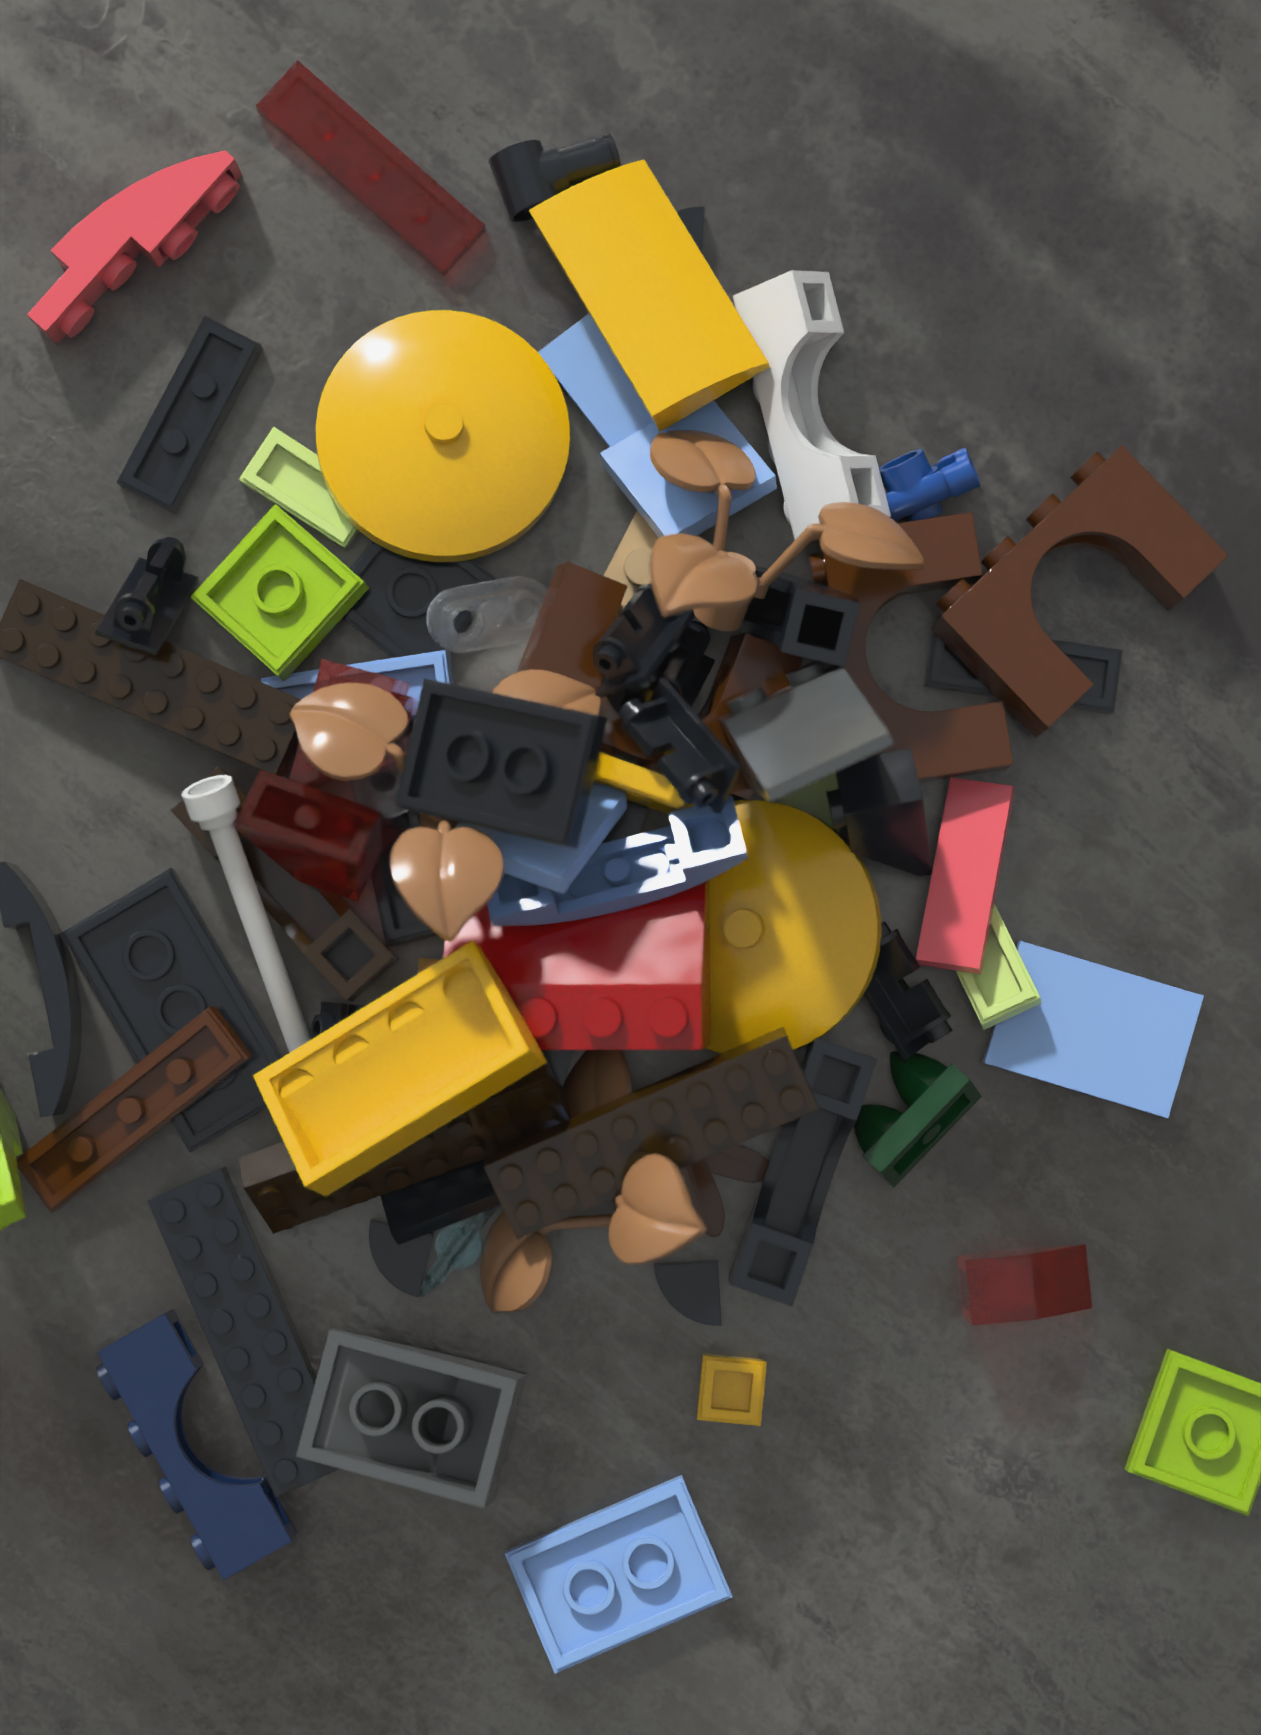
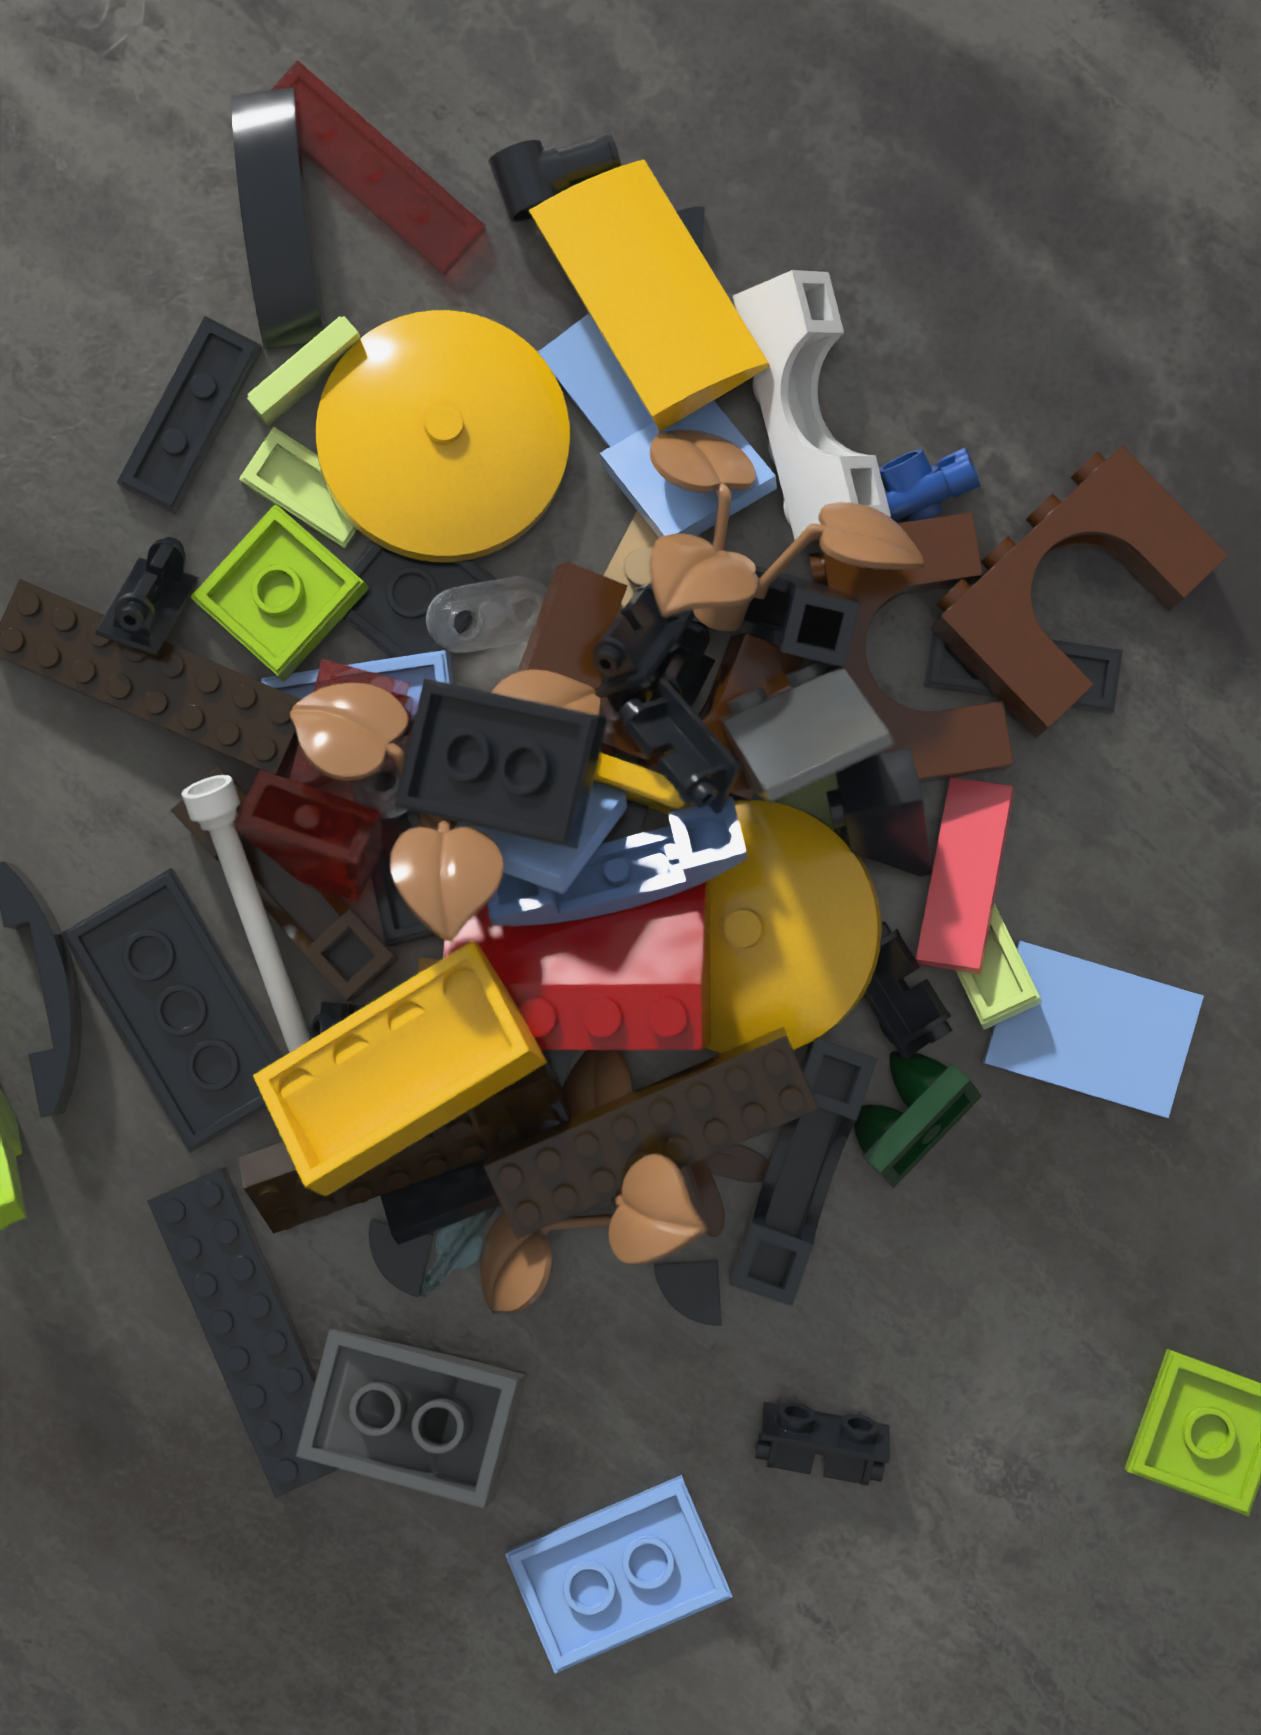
(133, 1108): reddish brown tile -> none
(146, 217): coral slope -> none
(232, 1515): dark blue arch -> none
(276, 217): none -> black slope
(302, 371): none -> yellowish green tile
(731, 1389): yellow tile -> none
(852, 1444): none -> black hinge
(1024, 1284): clear red slope -> none

